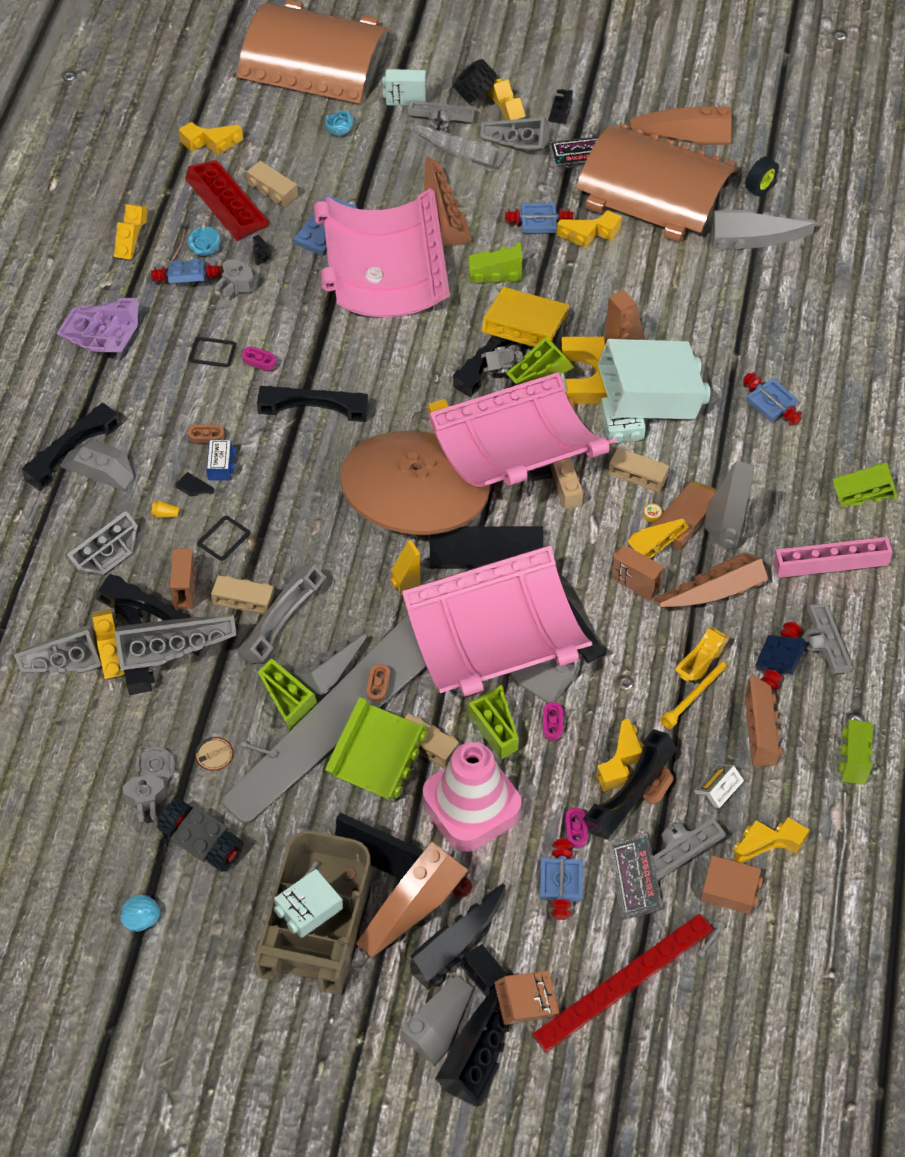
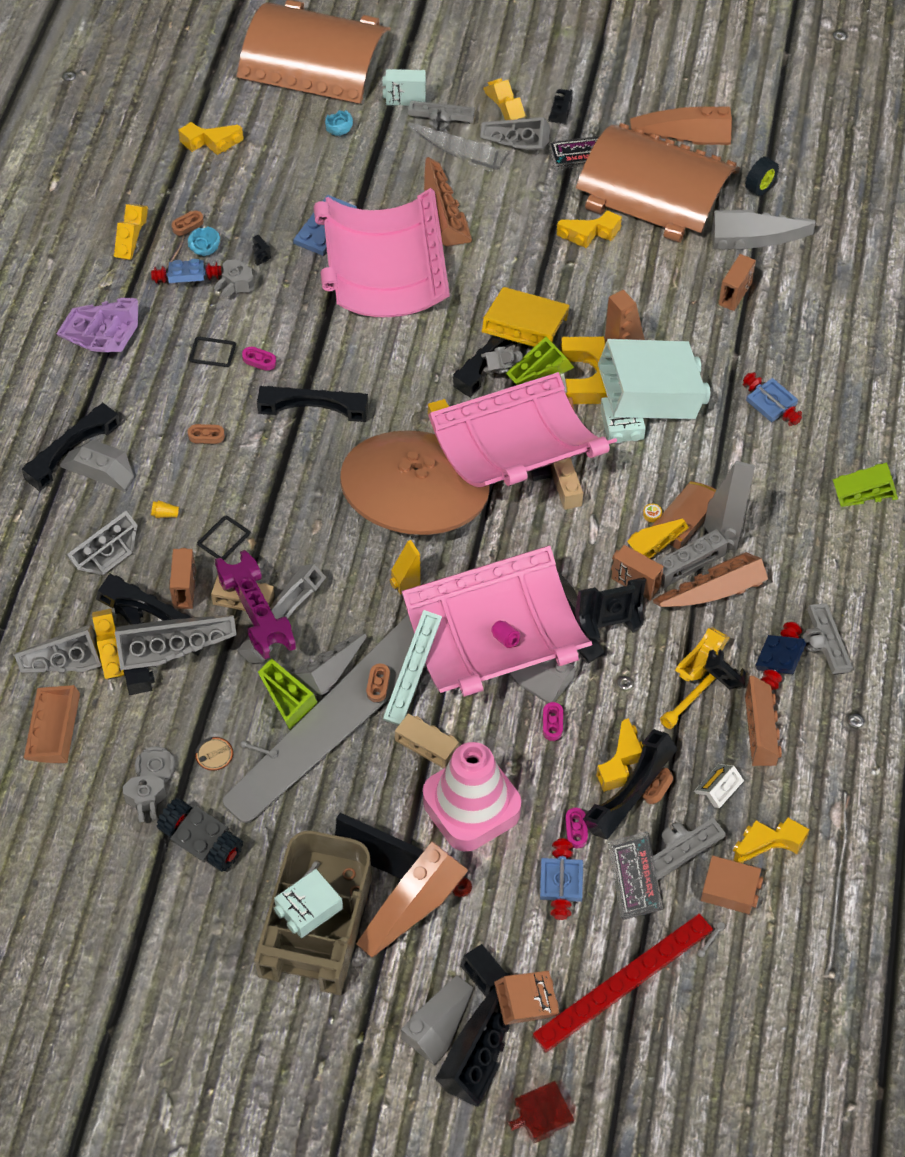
(52, 724): none -> nougat slope
(139, 913): medium azure hair -> none
(187, 223): none -> nougat plate
(193, 486): black tile -> none
(220, 460): brick -> none
(225, 199): red arch -> none
(266, 628): none -> magenta piece
(272, 184): tan brick -> none
(374, 279): white plate -> none
(376, 750): lime panel -> none
(412, 668): none -> light aqua plate
(449, 944): black wedge -> none
(475, 80): black tyre -> none
(481, 545): black arch -> none
(494, 721): lime wedge -> none
(496, 266): lime wedge -> none
(505, 634): none -> dark pink brick
(538, 217): medium blue plate -> none
(542, 1112): none -> clear red plate
(610, 607): none -> black piece
(638, 469): tan brick -> none
(692, 557): none -> light grey brick
(723, 671): none -> black hinge
(737, 282): none -> nougat brick
(832, 557): bright pink brick -> none
(856, 752): lime wedge -> none

